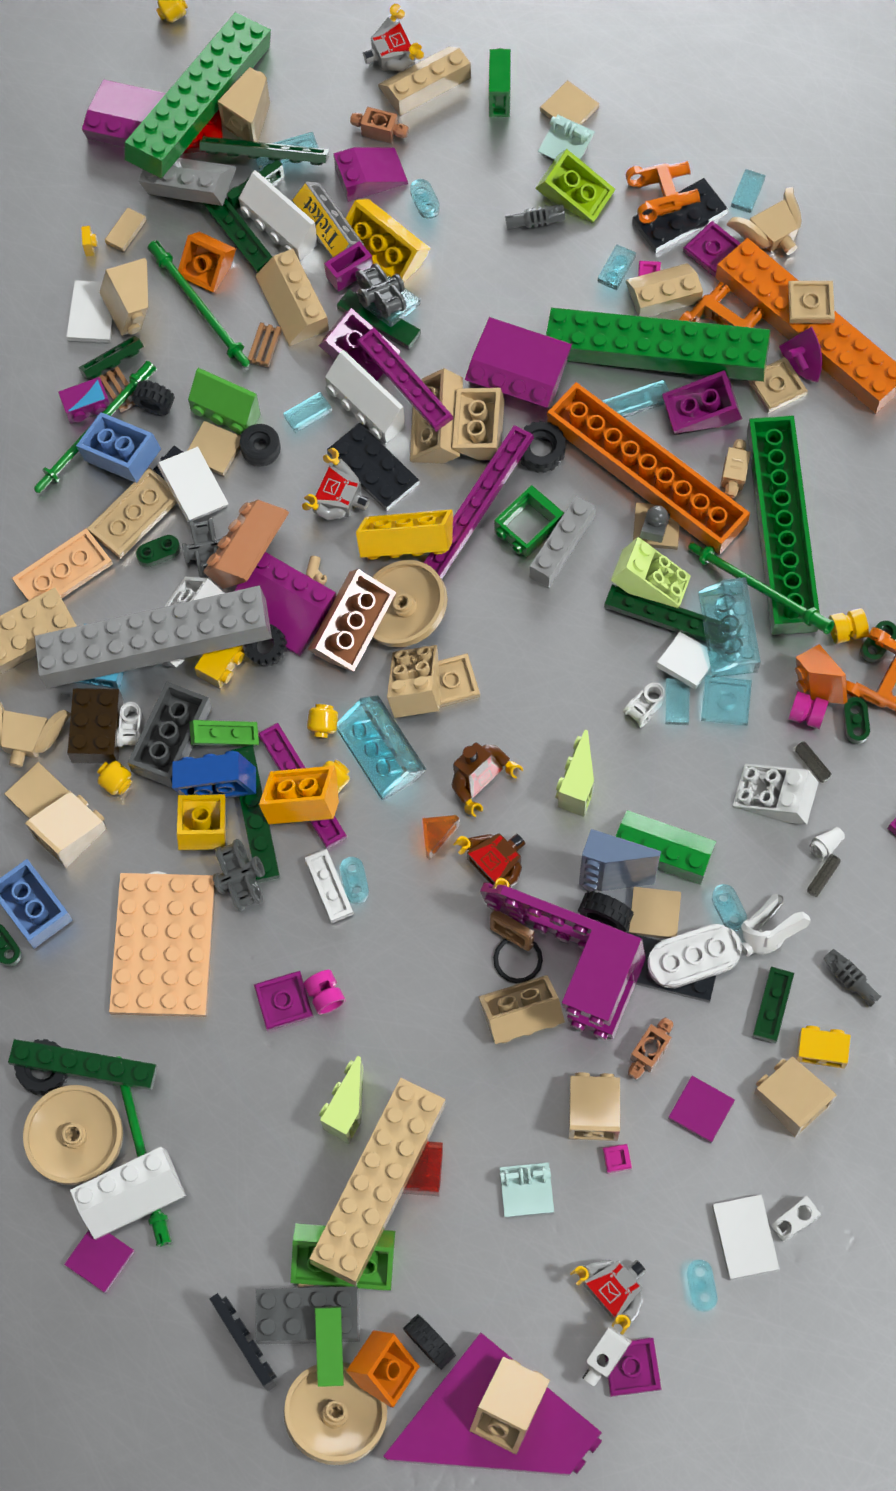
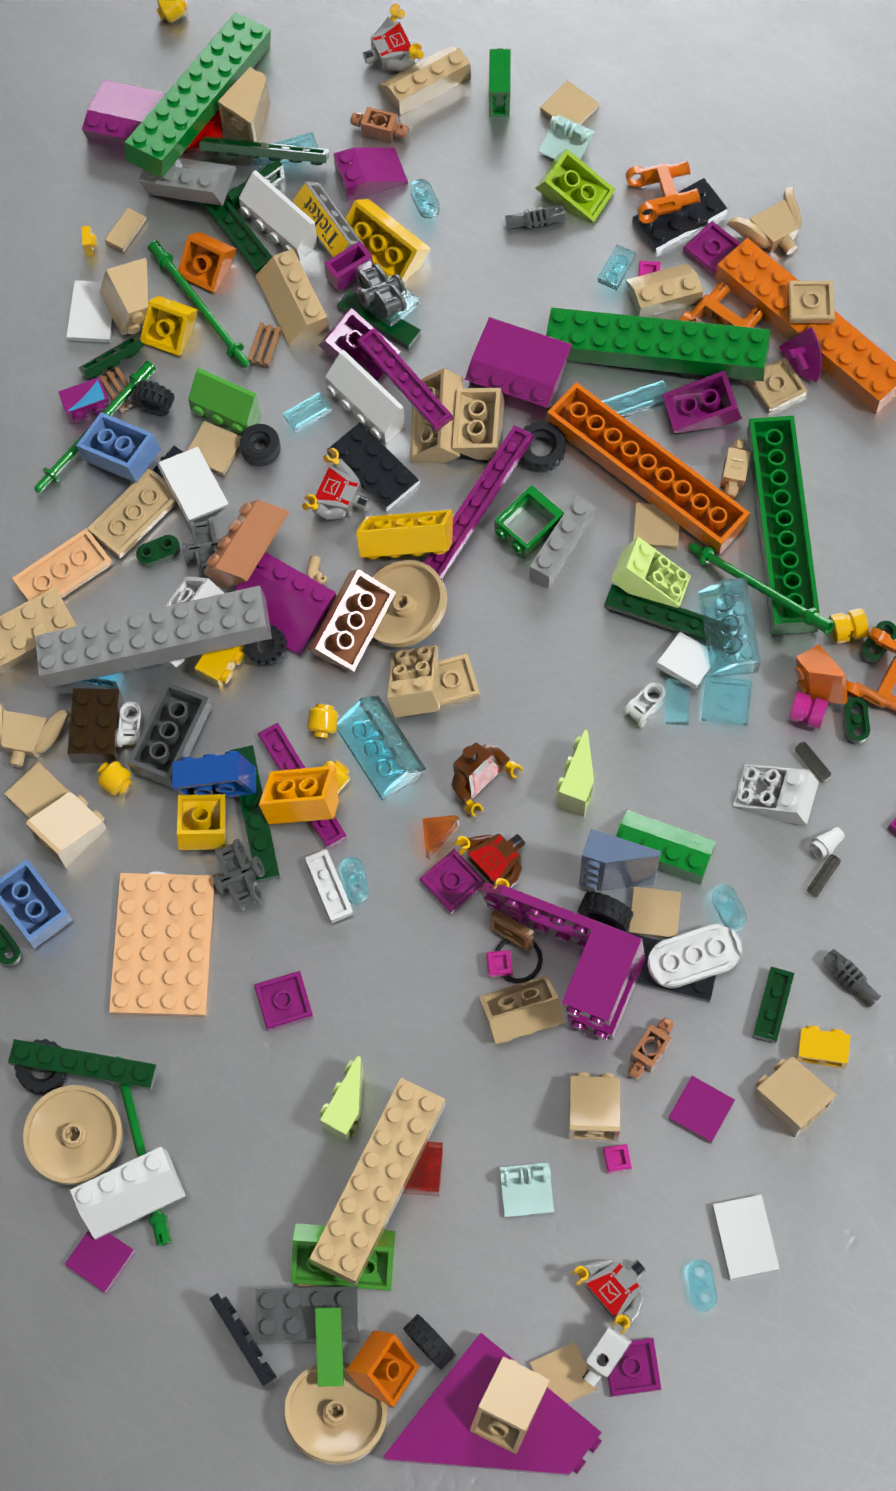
(168, 325): none -> yellow slope
(224, 733): bright green plate -> none
(328, 999): dark pink wheel -> none
(452, 881): none -> magenta tile
(499, 963): none -> dark pink tile
(565, 1371): none -> tan tile
(655, 524): dark grey tile -> none
(748, 191): clear light blue tile -> none
(765, 942): white piece -> none
(796, 1219): white leg -> none

